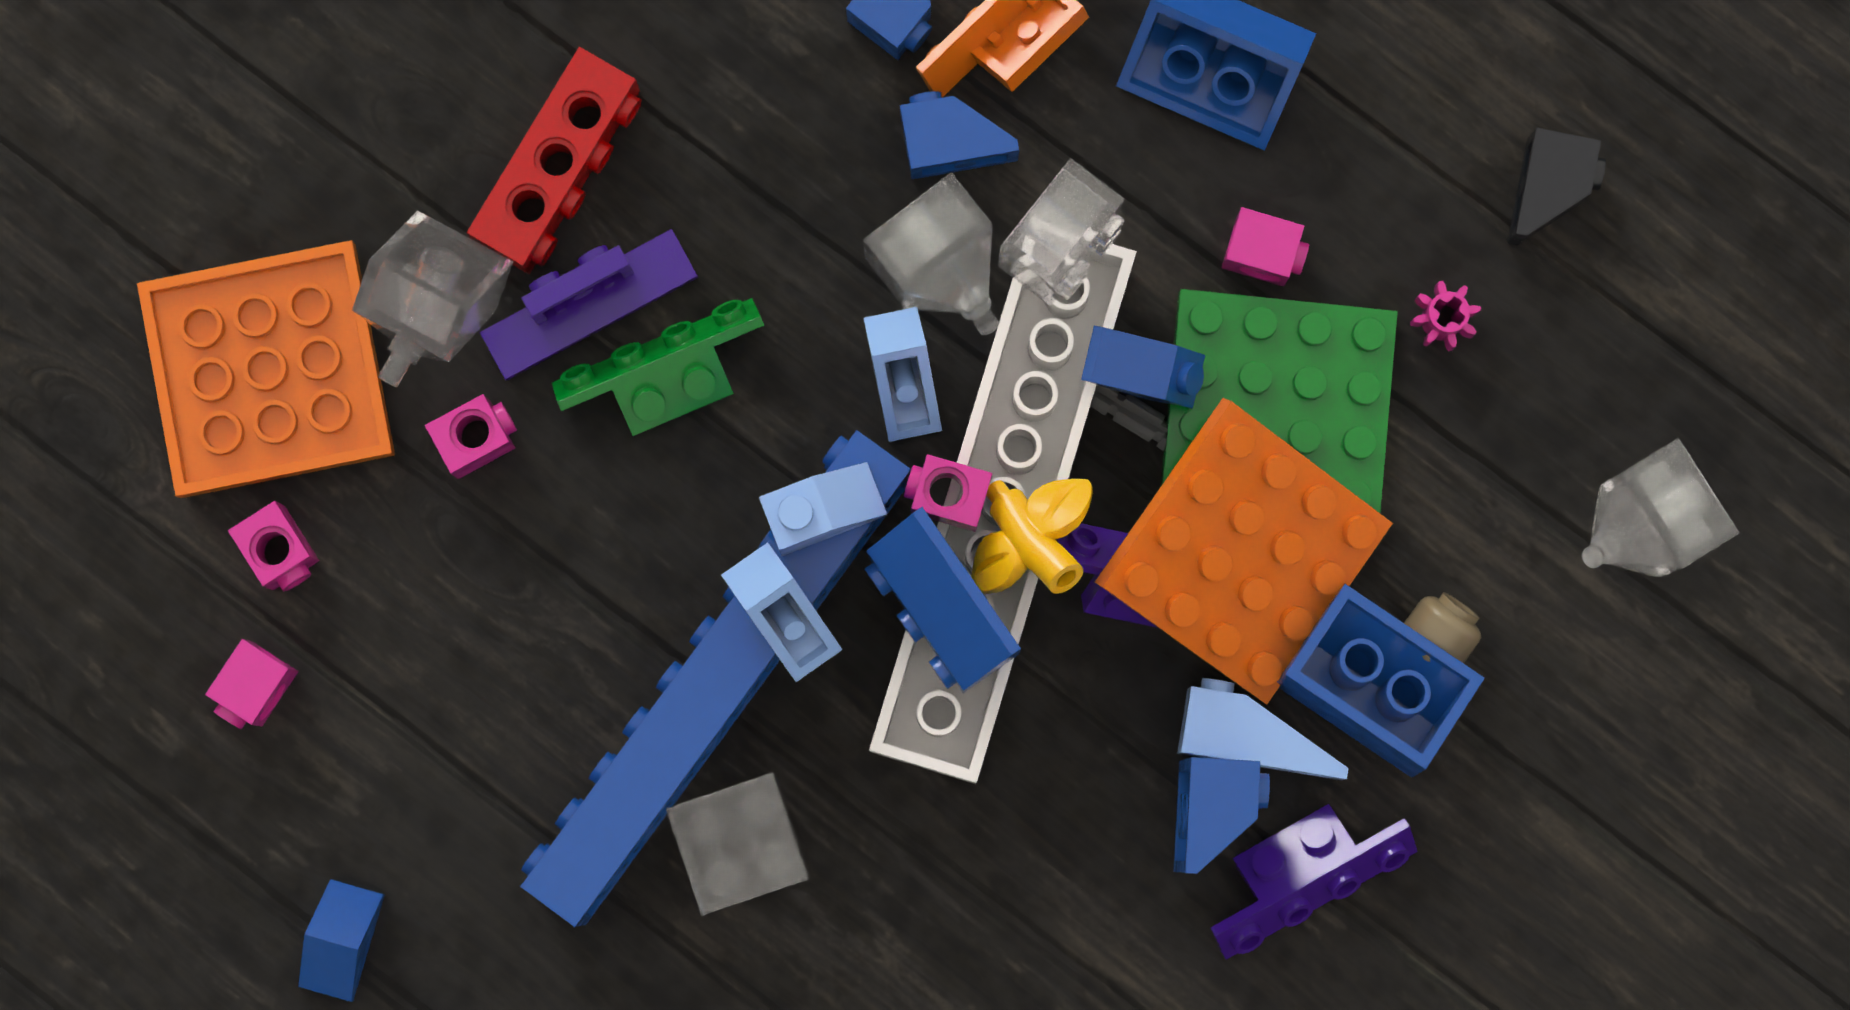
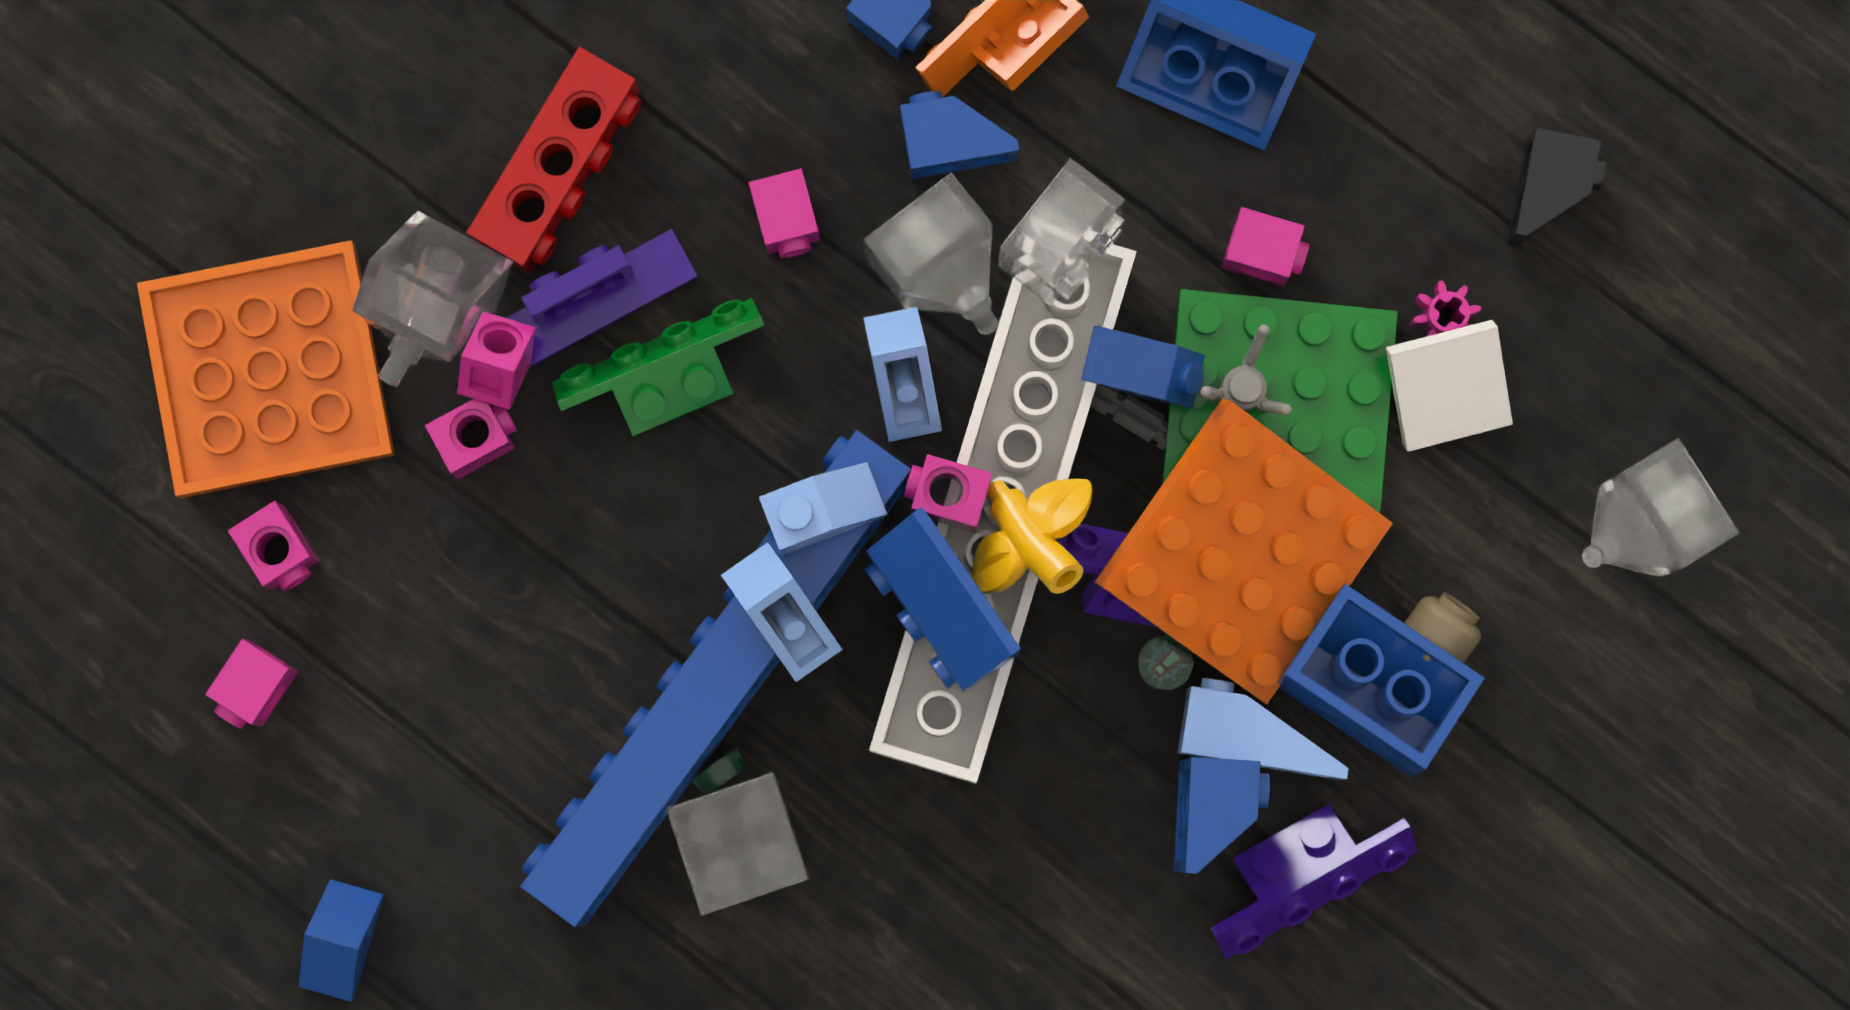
(496, 360): none -> dark pink brick
(719, 772): none -> clear green tile
(785, 213): none -> dark pink brick
(1164, 663): none -> clear green tile
(1246, 384): none -> light grey plant
(1449, 385): none -> white tile

